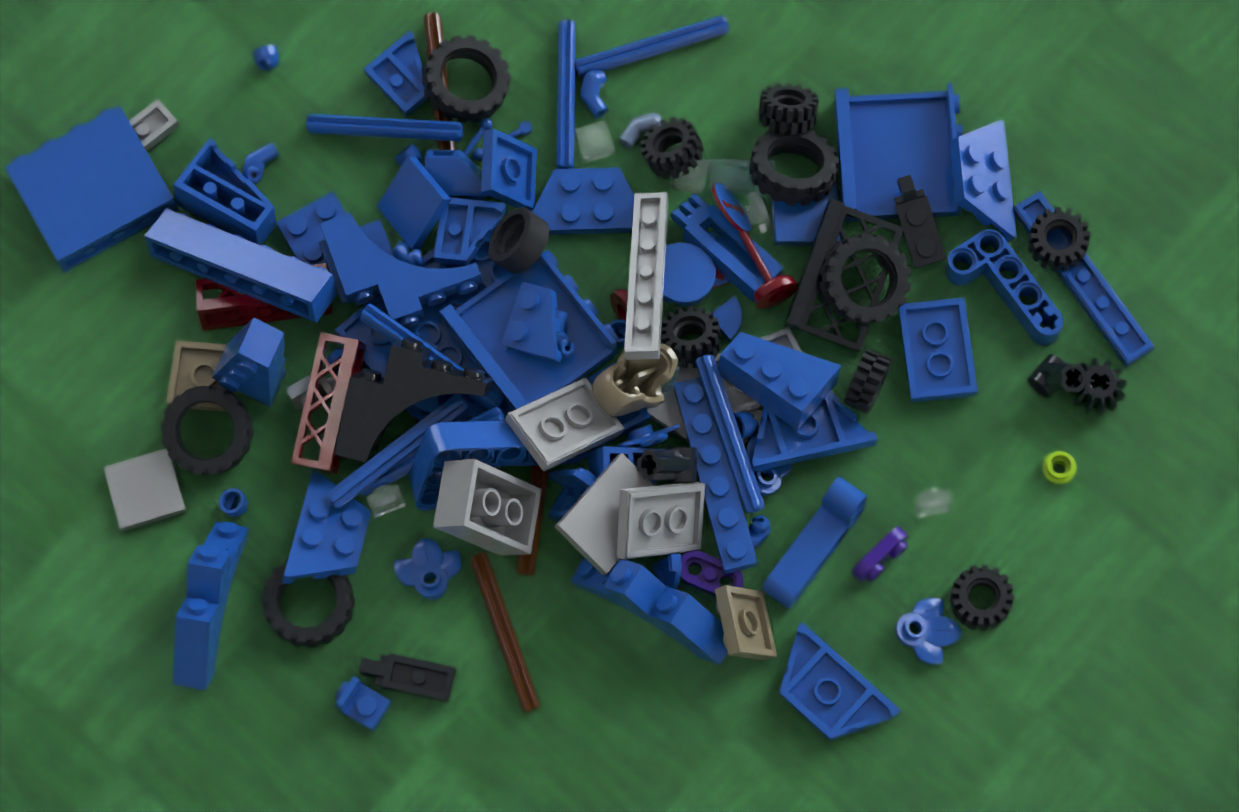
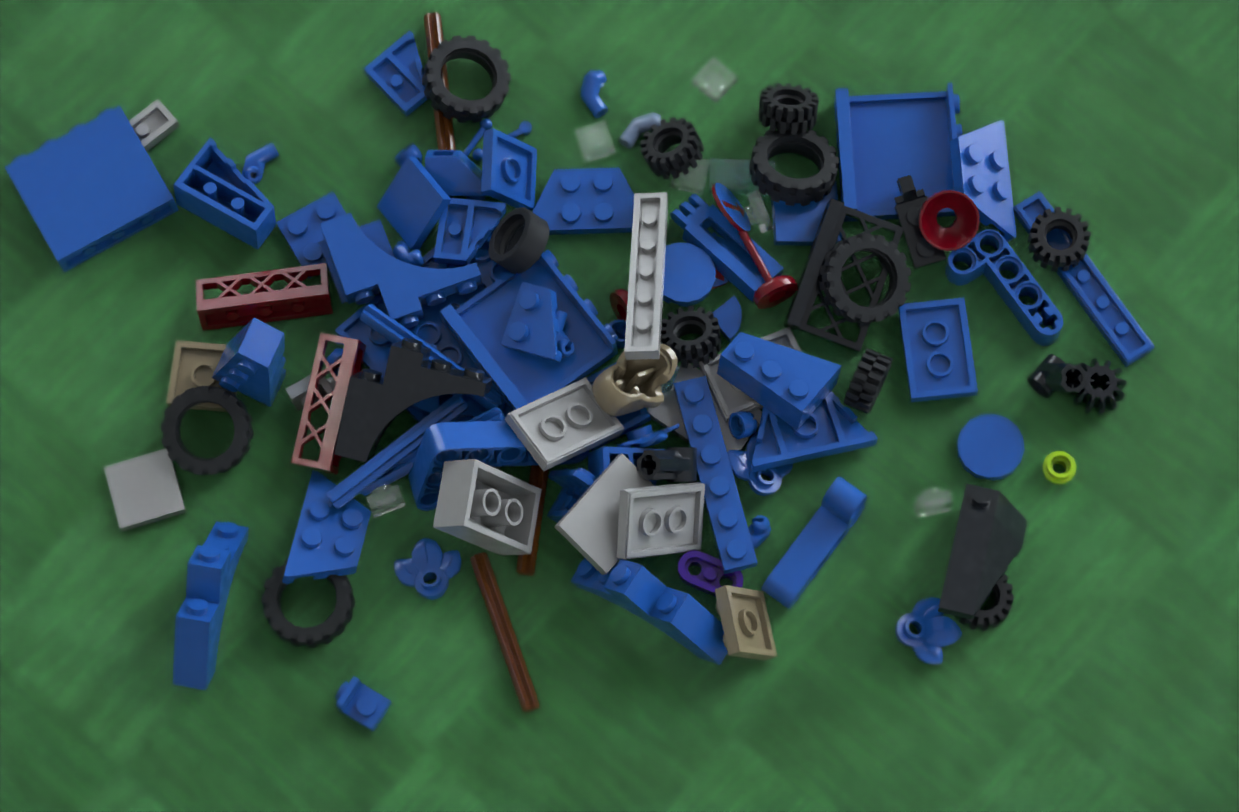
(229, 500): blue hinge -> none
(241, 265): brick -> none
(266, 57): blue hinge -> none
(384, 127): blue axle -> none
(411, 676): black hinge -> none
(566, 94): blue axle -> none
(653, 45): blue axle -> none
(669, 570): blue tile -> none
(714, 79): none -> clear plate
(729, 434): blue axle -> none
(830, 689): blue wing -> none
(890, 546): dark purple plate -> none
(958, 233): none -> dark red piece
(983, 547): none -> black wedge
(990, 447): none -> blue tile

